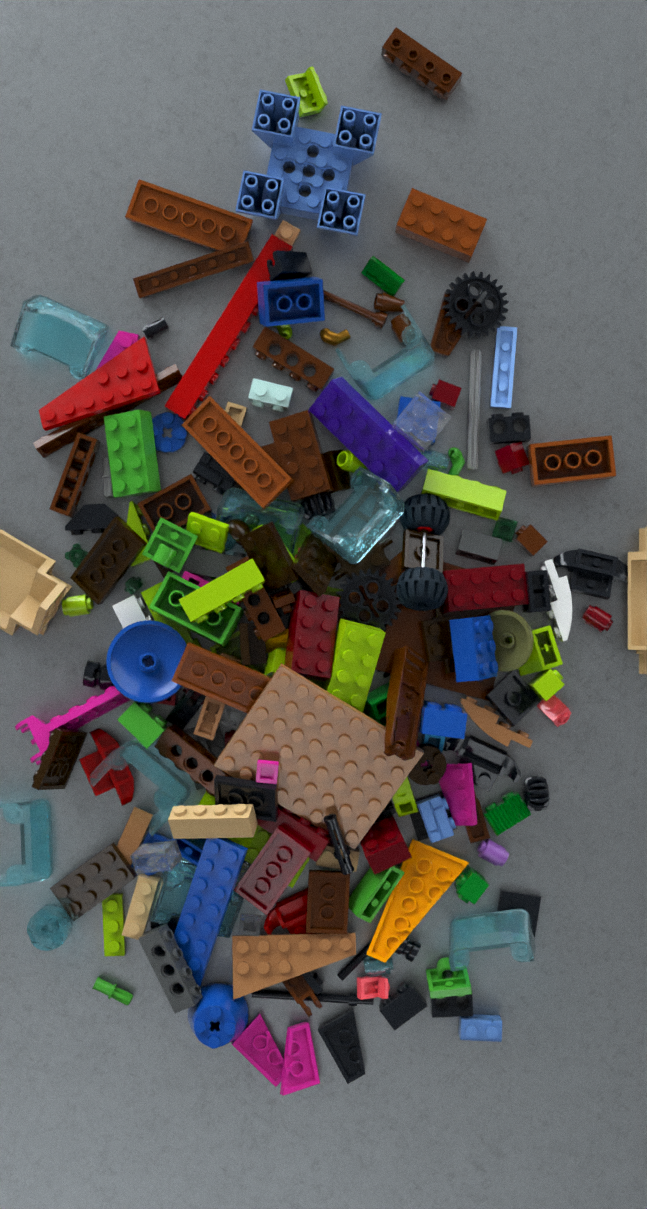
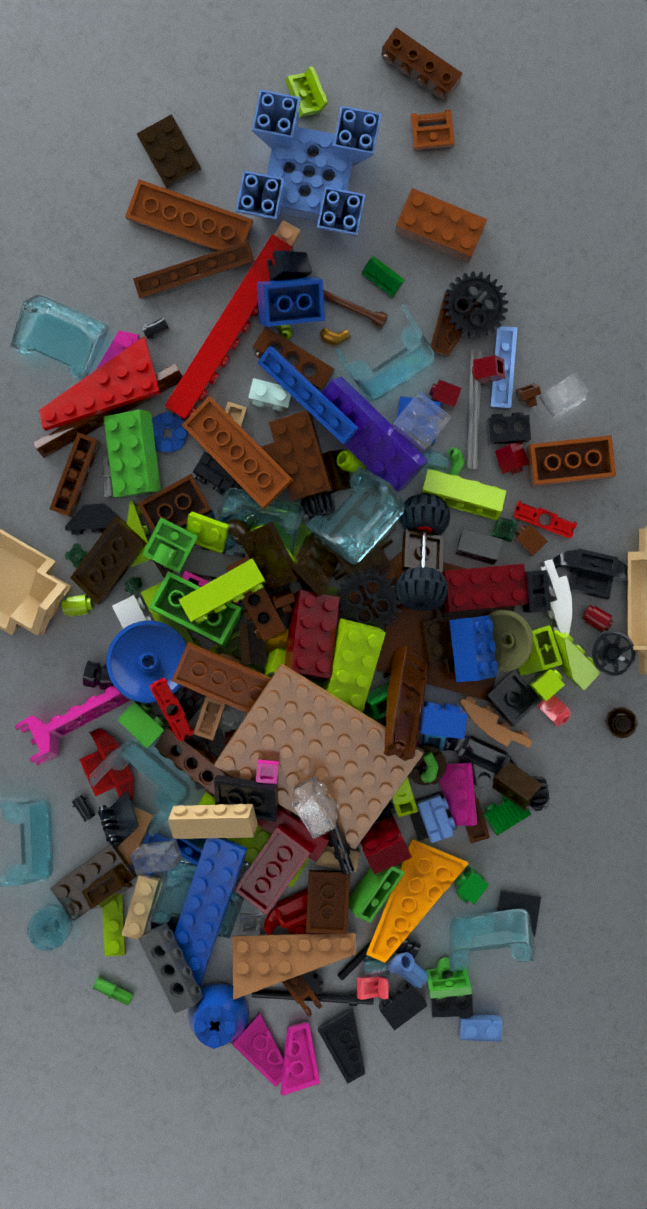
(59, 759): dark brown plate -> none
(83, 808): none -> black pin
(105, 890): none -> dark brown panel
(118, 820): none -> black hinge
(164, 698): none -> red piece
(169, 151): none -> dark brown plate
(307, 395): none -> blue plate
(315, 807): none -> clear brick
(387, 303): reddish brown cone -> none
(399, 323): reddish brown brick -> none
(408, 969): none -> medium blue piece
(432, 136): none -> dark orange plate
(432, 768): none -> bright green arm
(488, 369): none -> dark red brick
(492, 852): medium lavender brick -> none
(516, 785): none -> dark brown panel
(528, 394): none -> reddish brown tile
(556, 526): none -> red piece
(564, 394): none -> clear brick
(575, 664): none -> lime slope
(611, 653): none -> black wheel
(621, 722): none -> dark brown hair

